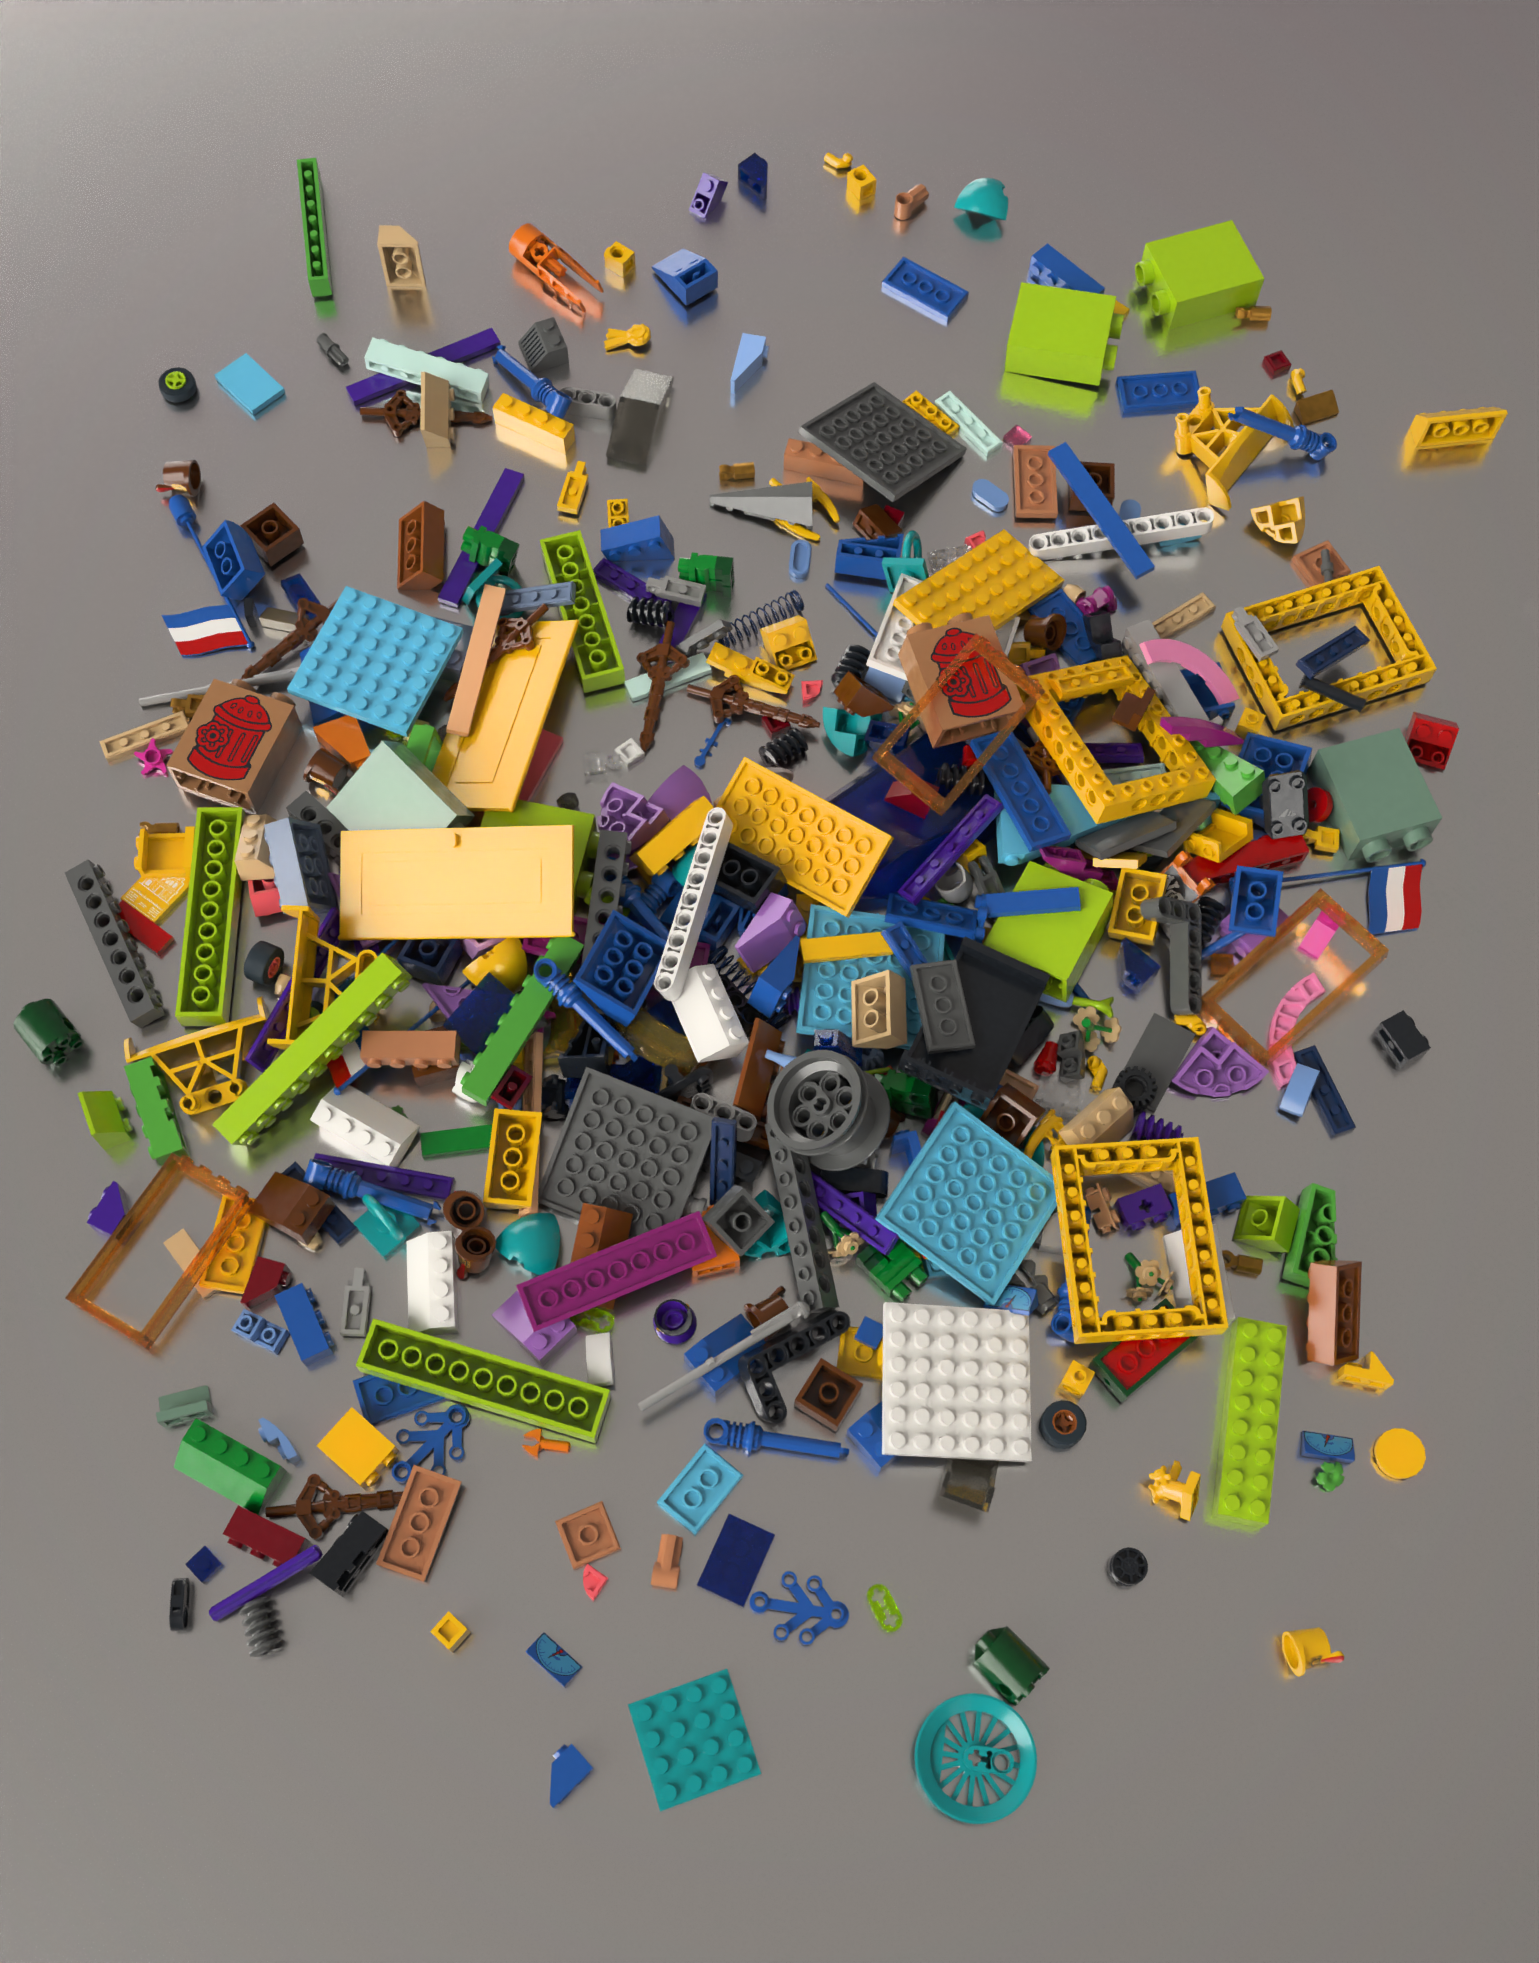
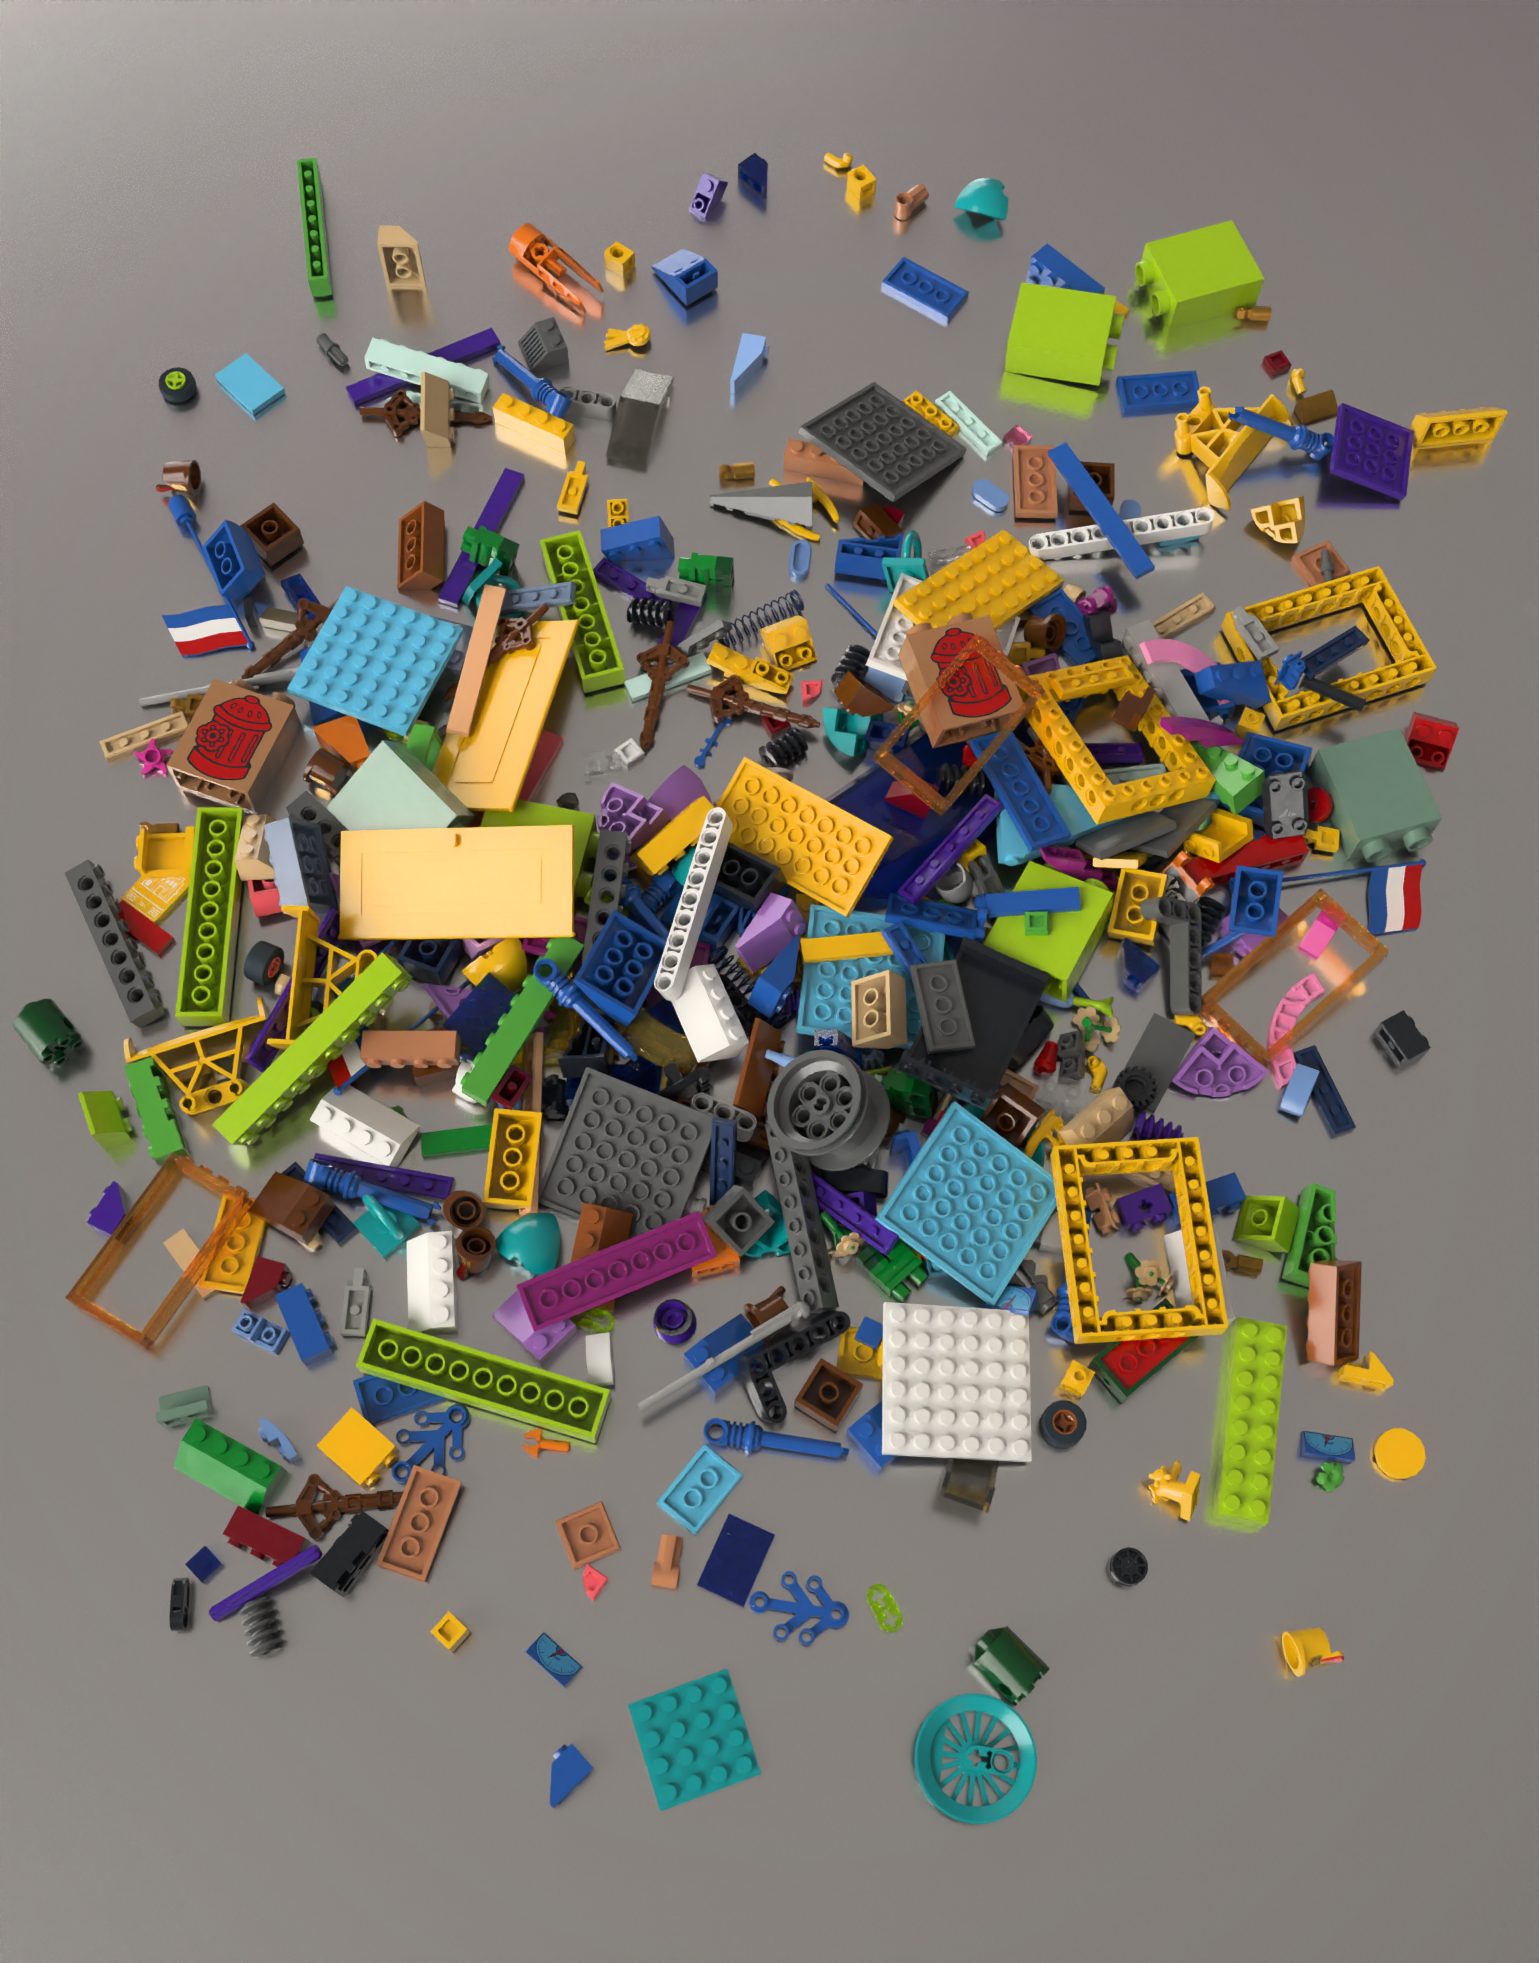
(1036, 922): none -> bright green tile
(1235, 682): none -> blue wedge
(1291, 671): none -> blue hinge
(1371, 451): none -> dark purple plate

